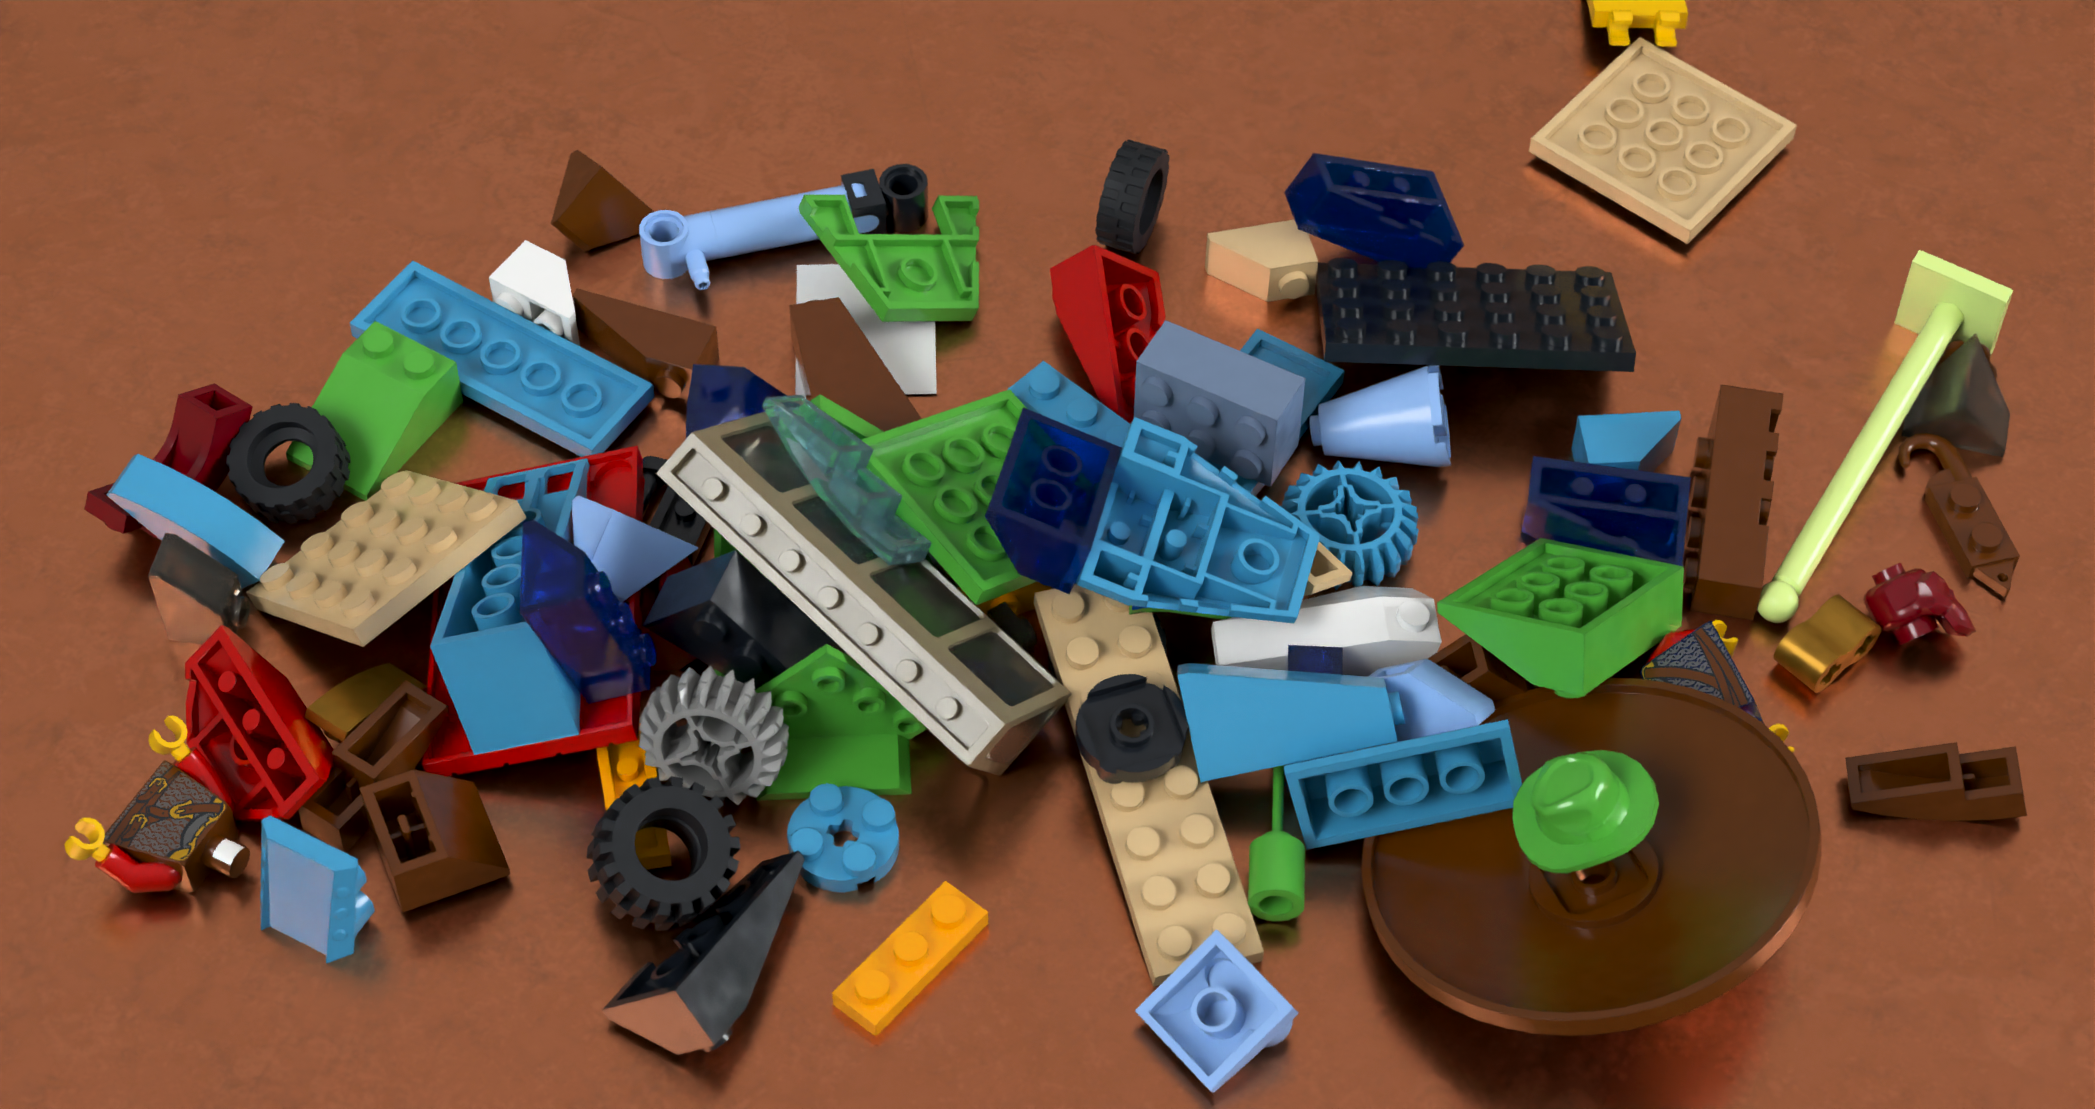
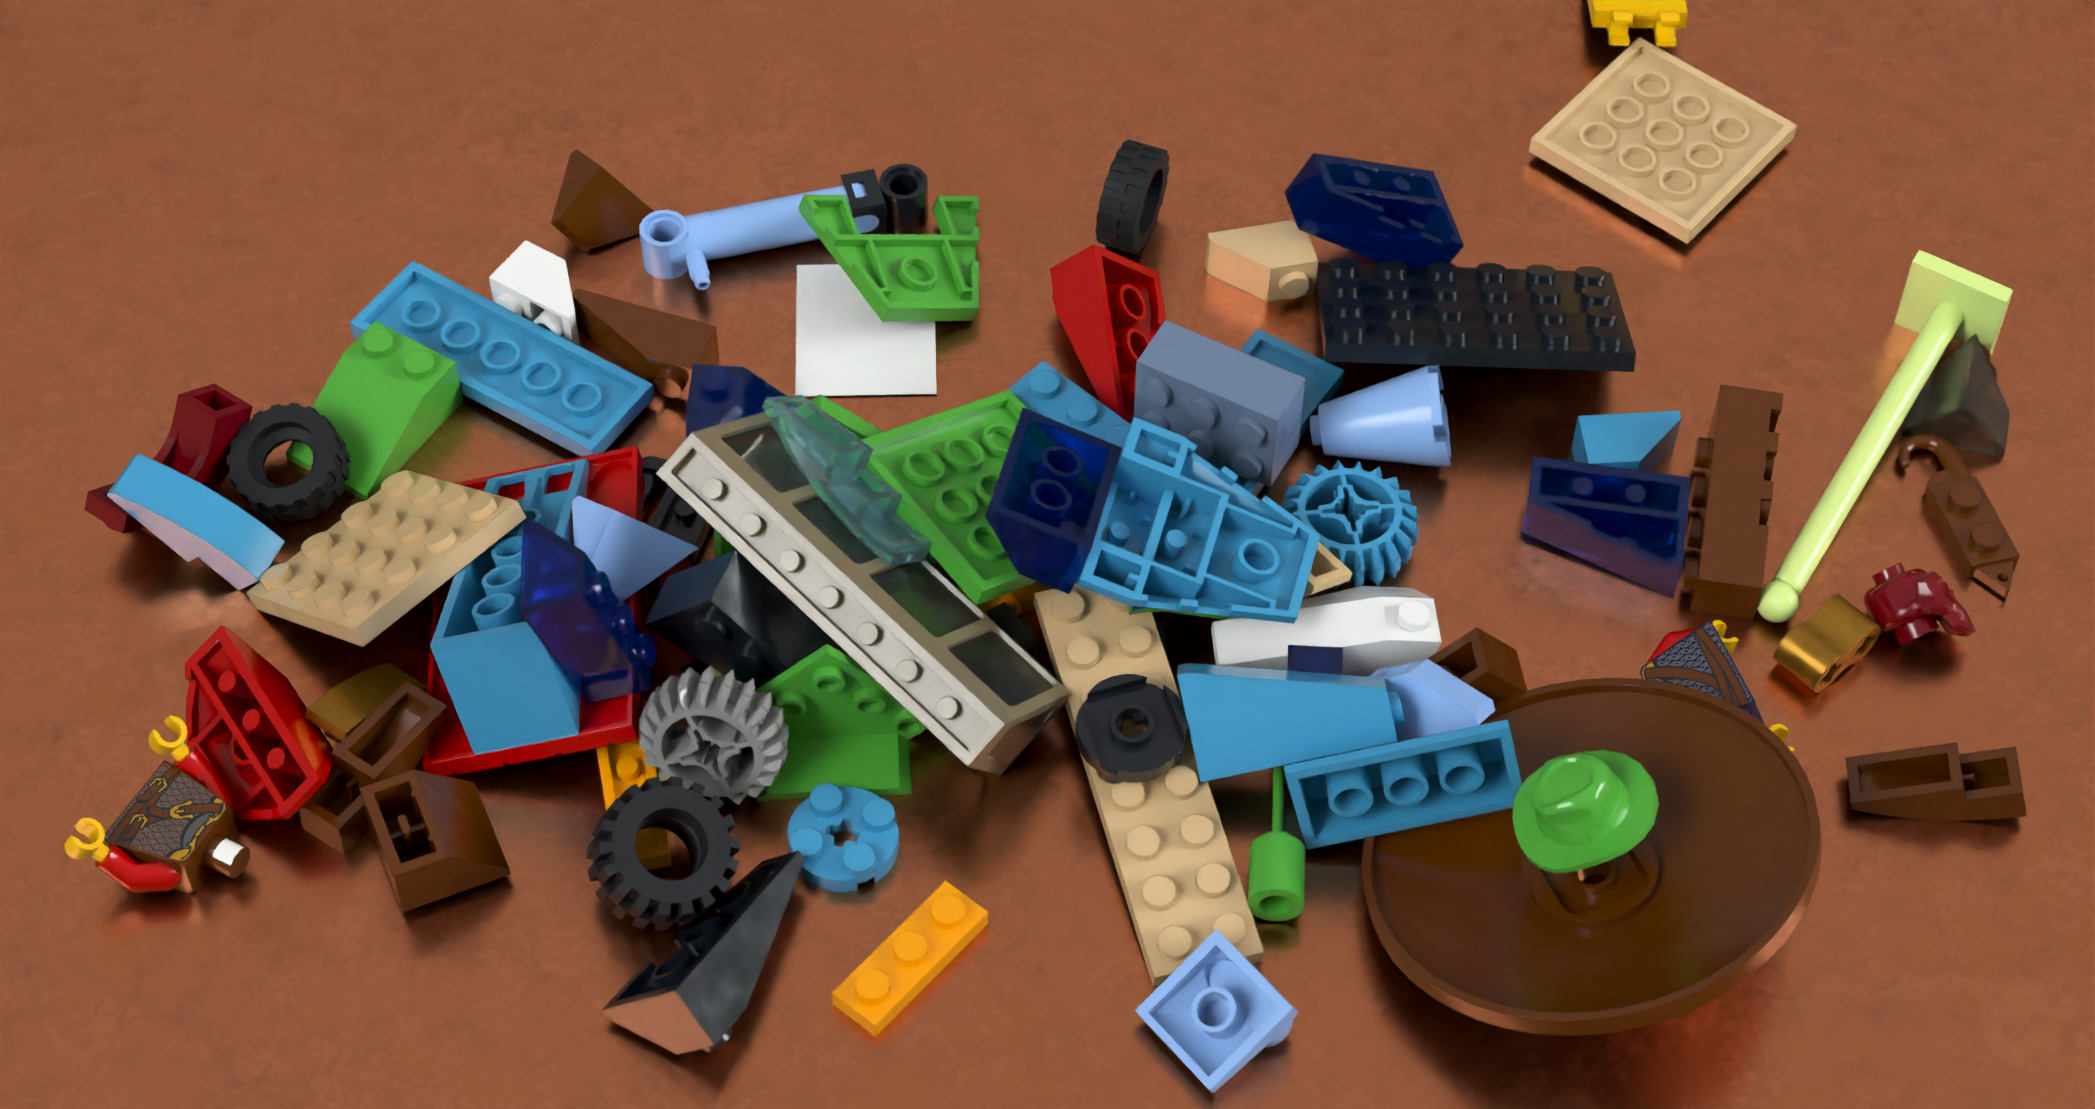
(195, 592): clear smoke slope -> none
(311, 890): dark azure slope -> none
(844, 366): reddish brown slope -> none
(1568, 612): bright green slope -> none

